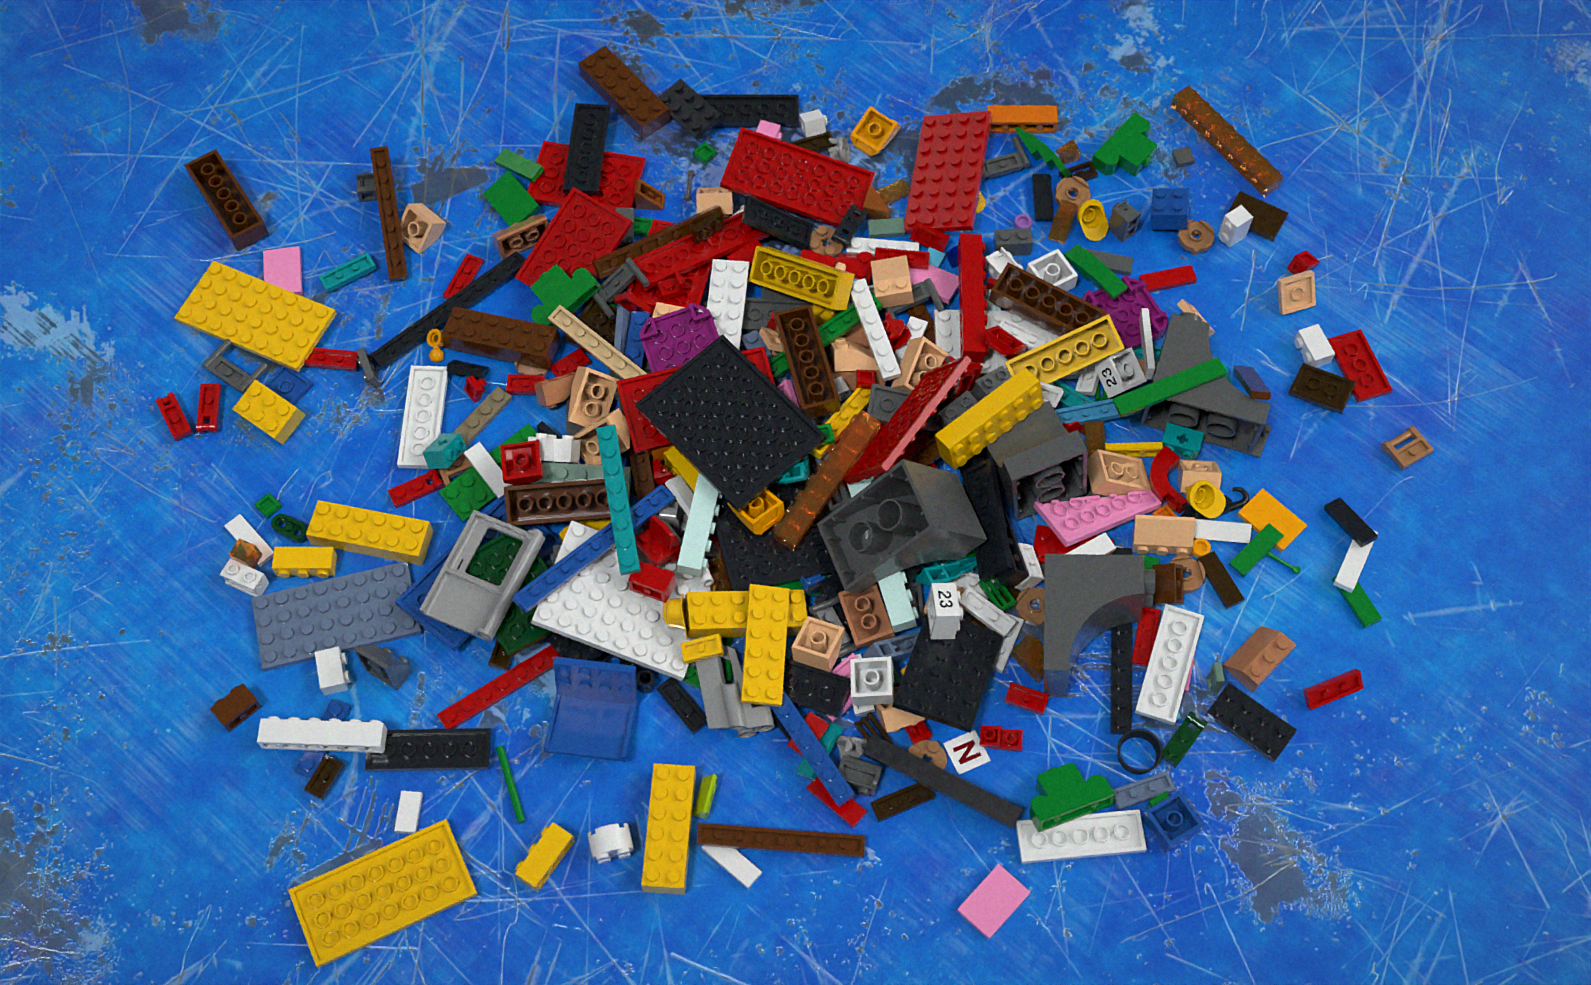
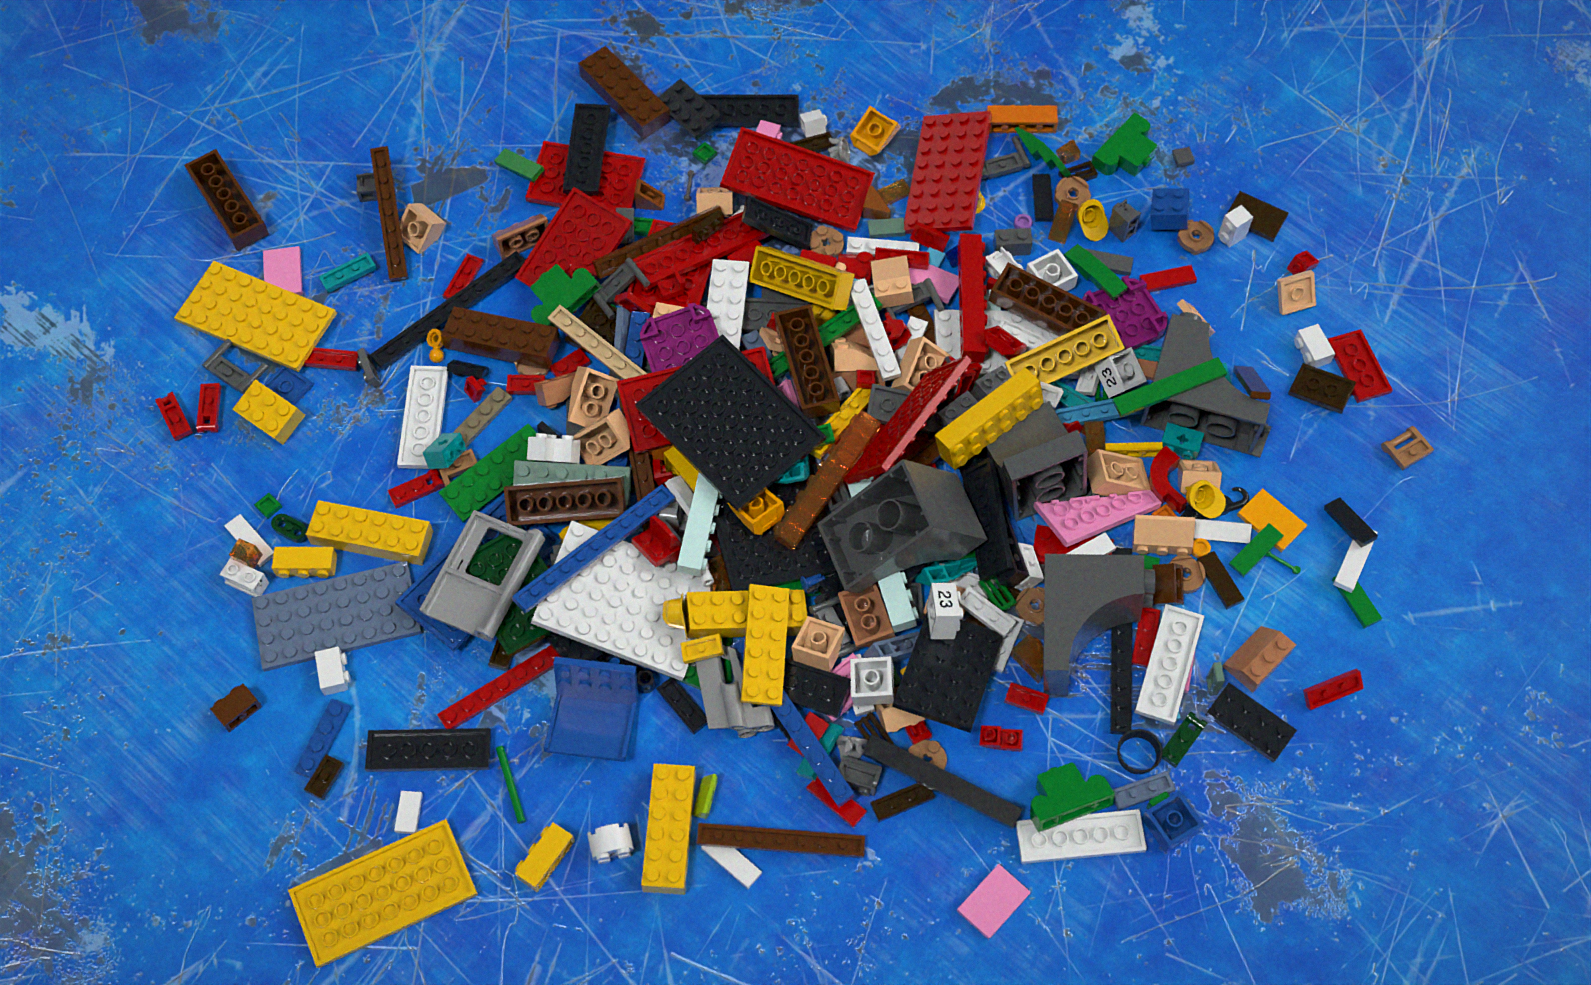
(322, 735): white brick -> none
(383, 664): dark grey slope -> none
(486, 468): white tile -> none
(511, 199): green tile -> none
(521, 462): red slope -> none
(618, 500): teal plate -> none
(653, 582): red brick -> none
(849, 225): black plate -> none
(966, 752): white sticker -> none
(1147, 344): white tile -> none
(1227, 141): clear orange brick -> none

